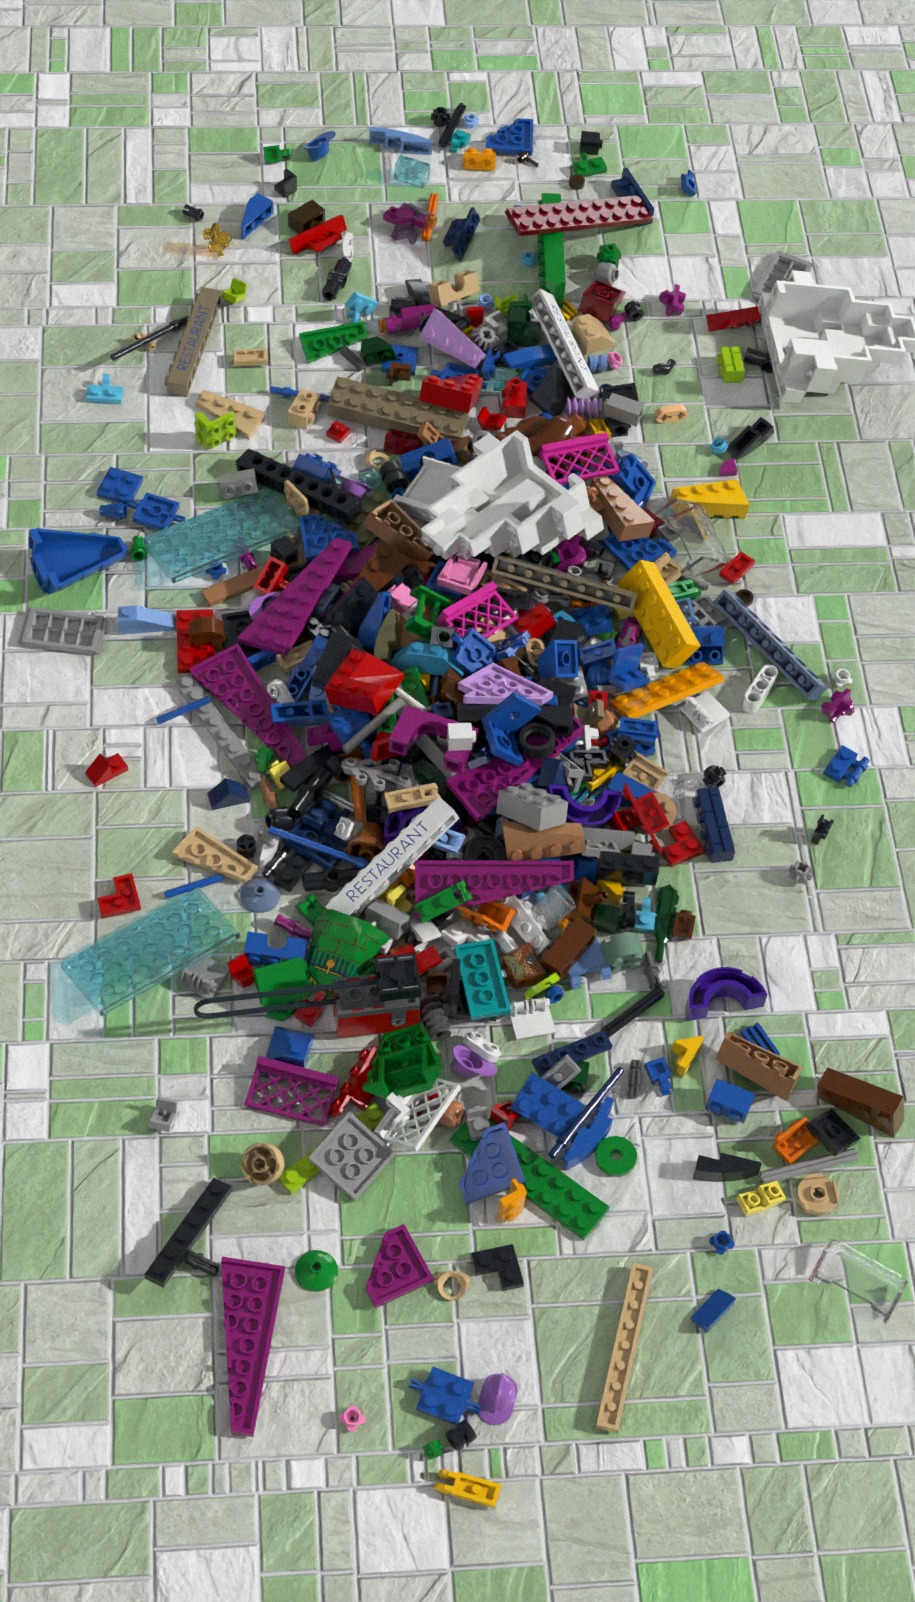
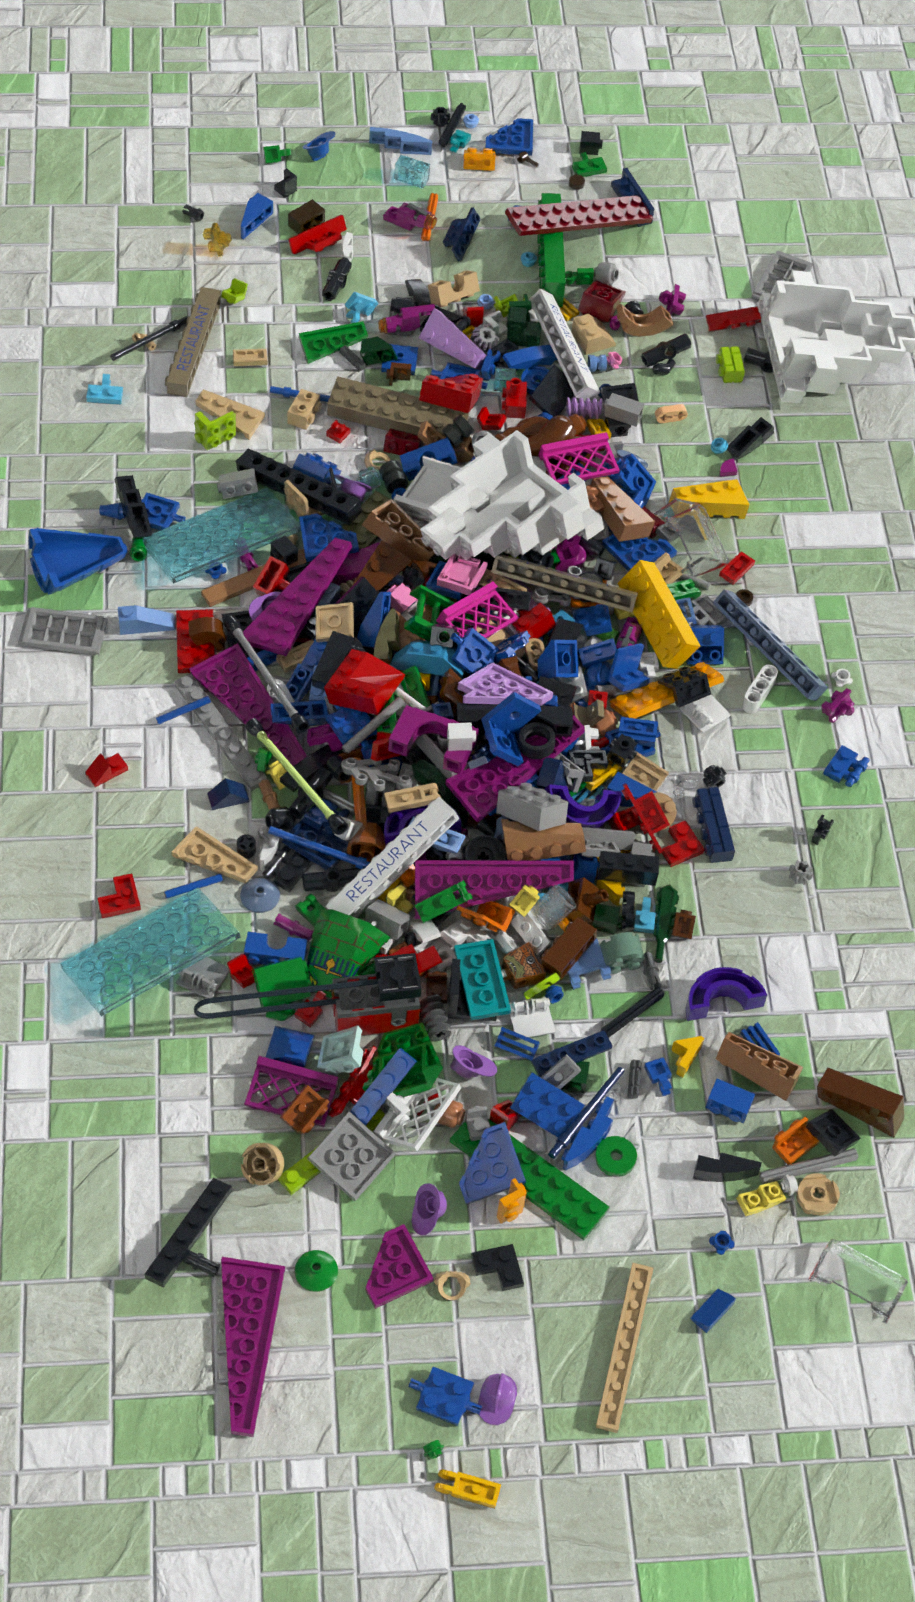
(119, 485): blue plate -> none
(133, 507): none -> black slope
(164, 1114): light grey bracket -> none
(298, 721): none -> light grey hose
(304, 1110): none -> dark orange bracket
(334, 618): none -> tan tile
(336, 822): none -> yellowish green hose
(341, 1052): none -> light aqua plate
(345, 1417): bright pink plate -> none
(383, 1086): none -> blue plate
(404, 231): clear purple bracket -> none
(428, 1207): none -> medium lavender piece
(458, 430): none -> pearl dark grey wheel
(460, 1435): black wheel -> none
(480, 1046): white plate -> none
(501, 1037): none -> blue tile
(525, 900): none -> light yellow bracket
(583, 276): none -> green plate
(609, 253): green brick -> none
(644, 324): none -> medium nougat arch
(658, 353): none -> black piece
(687, 685): none -> black bracket
(688, 184): blue plate -> none
(789, 1184): none -> white plate

